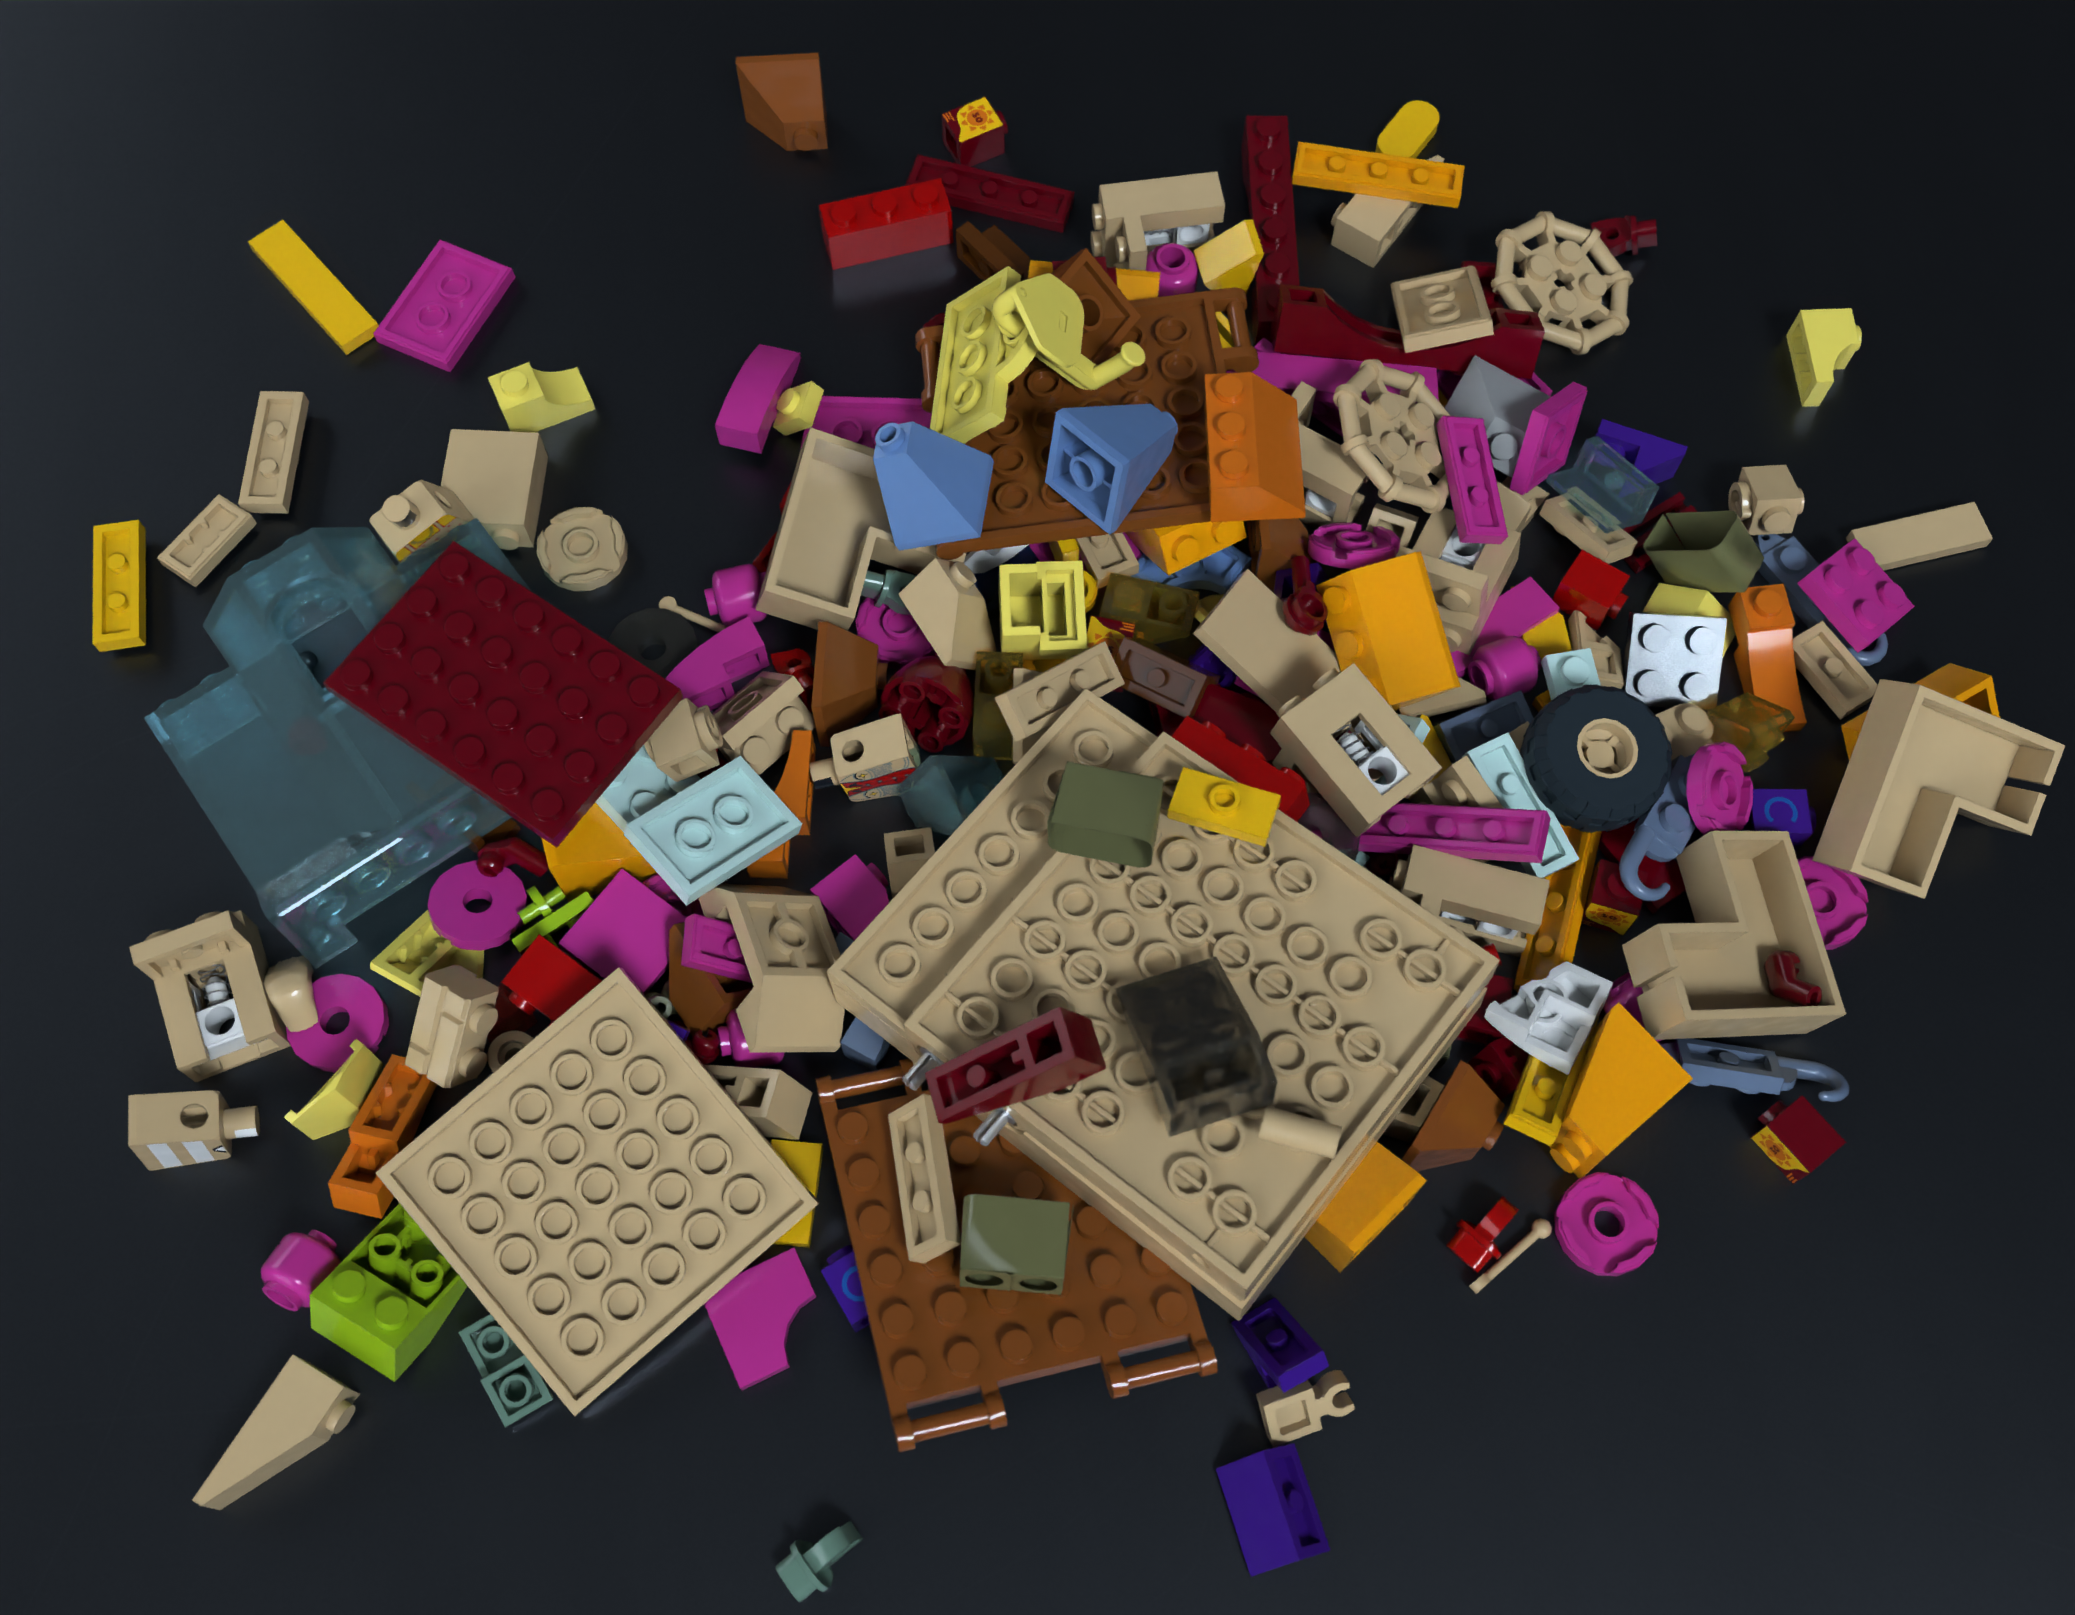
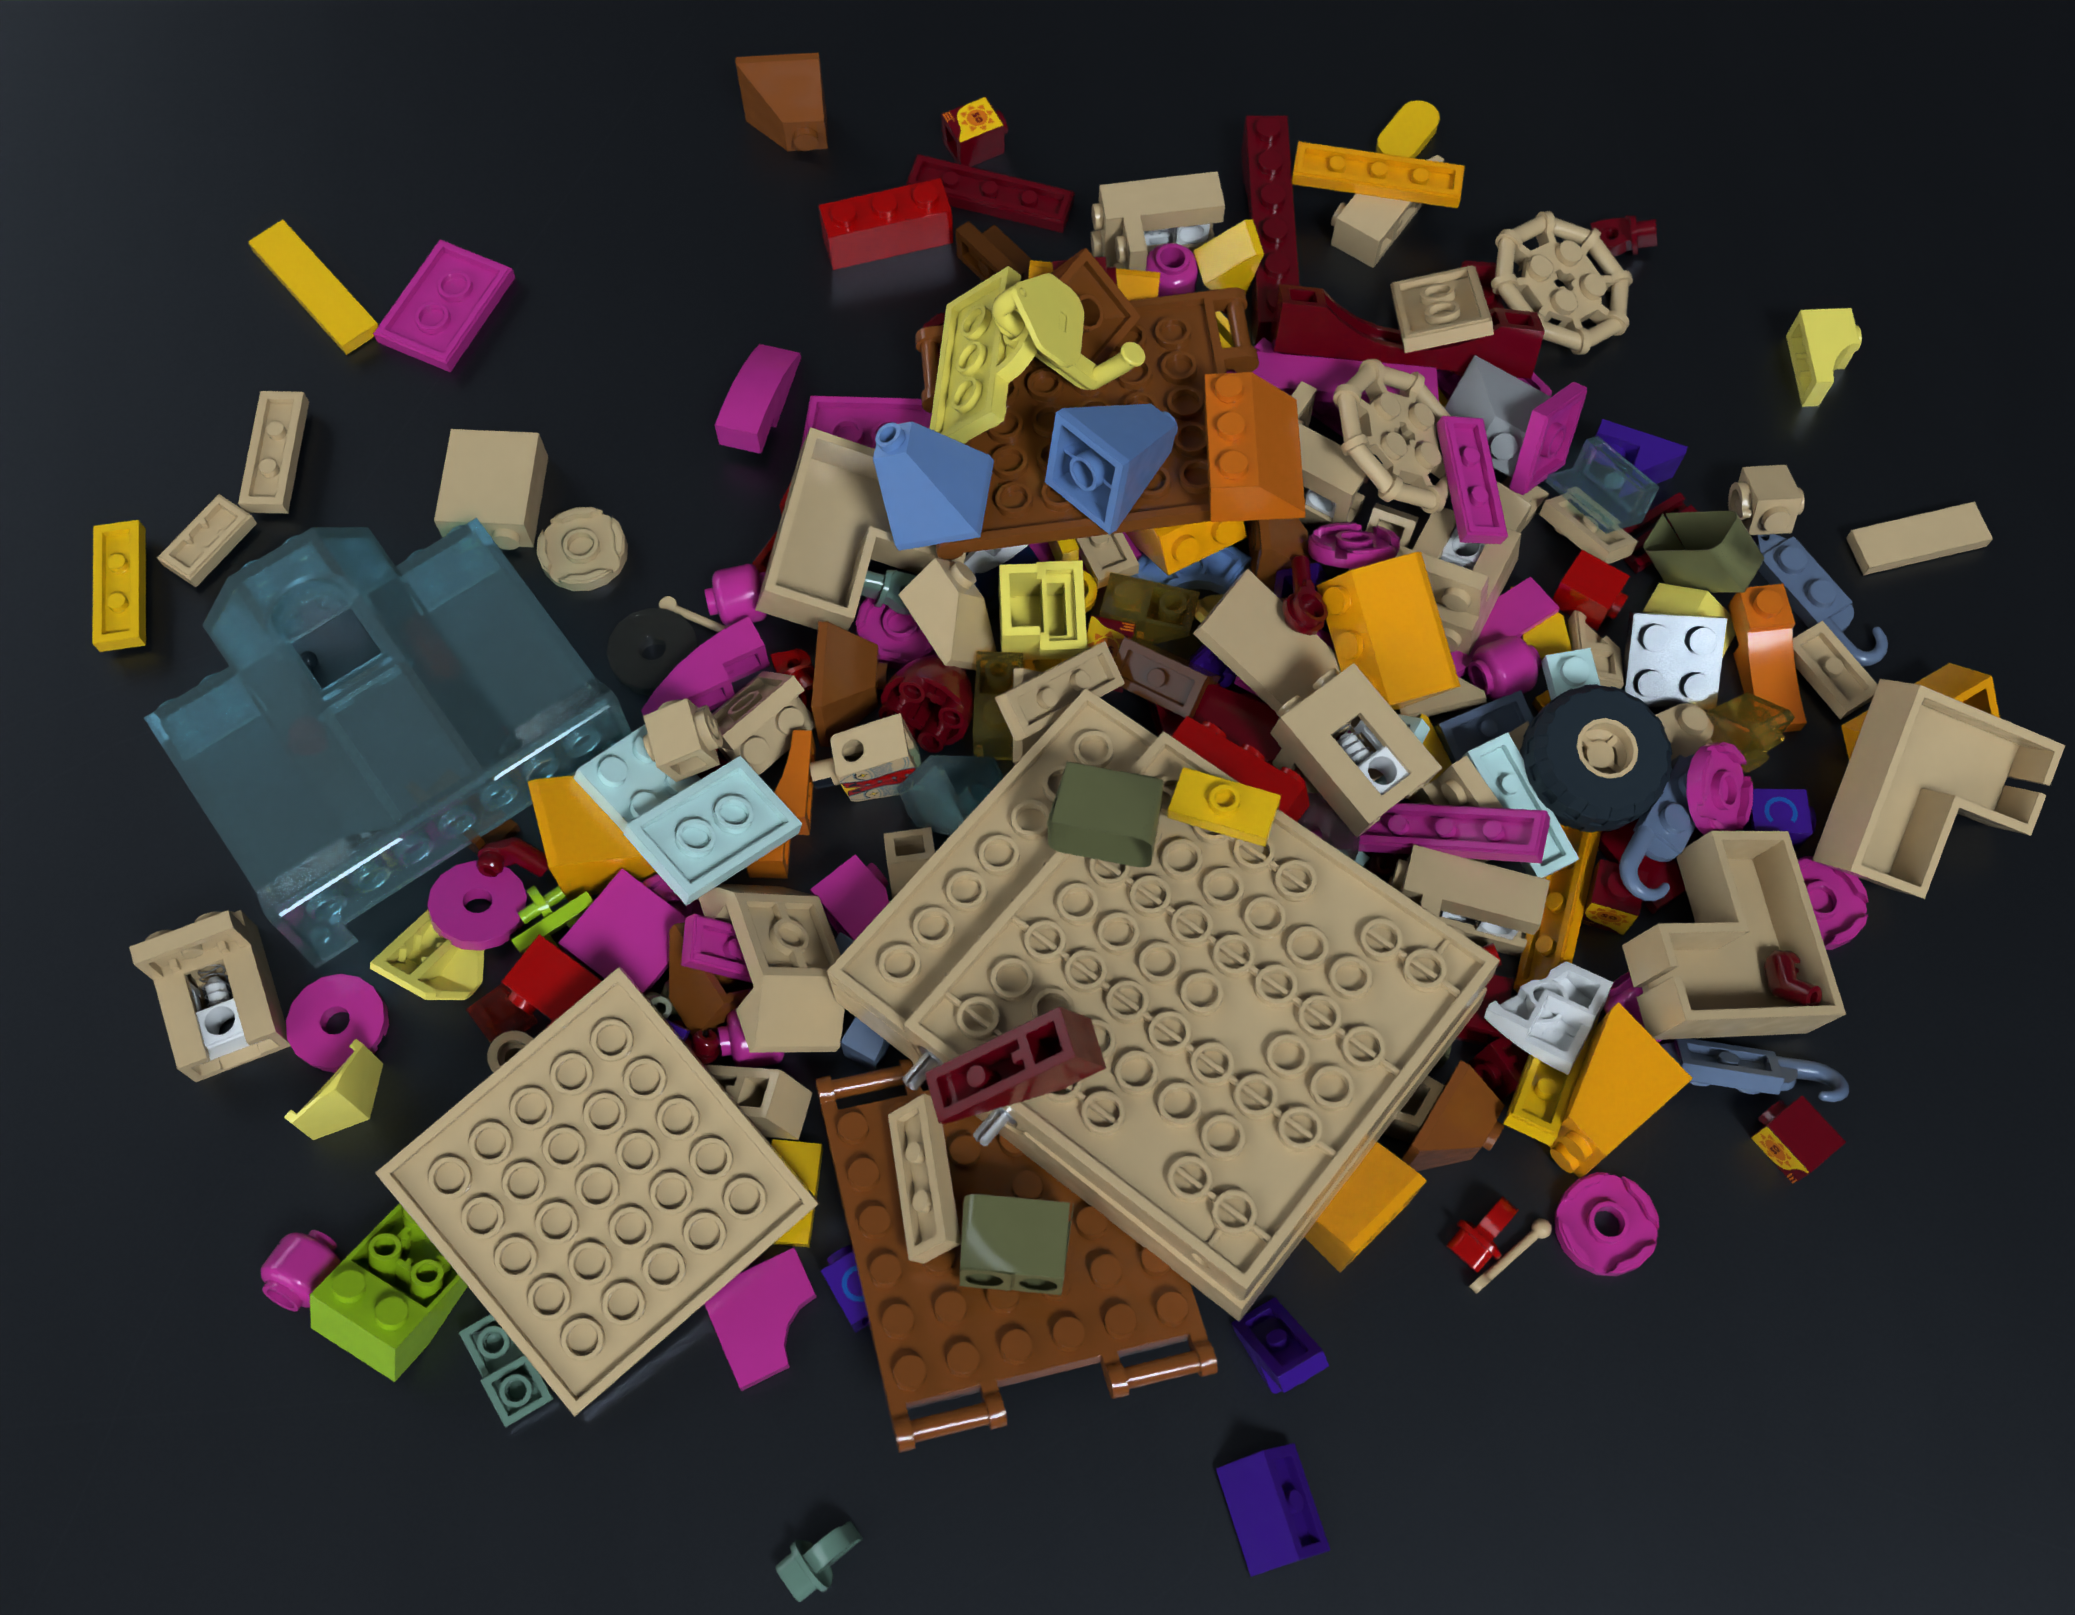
(186, 1127): tan torso -> none
(287, 1424): tan slope -> none
(291, 993): tan hair -> none
(377, 1135): orange slope -> none
(418, 518): tan torso -> none
(452, 1026): tan brick -> none
(504, 692): dark red plate -> none
(539, 398): light yellow arch -> none
(797, 408): light yellow plate -> none
(1197, 1046): clear smoke slope -> none
(1300, 1132): tan axle -> none
(1300, 1408): tan plate -> none
(1856, 595): dark pink plate -> none

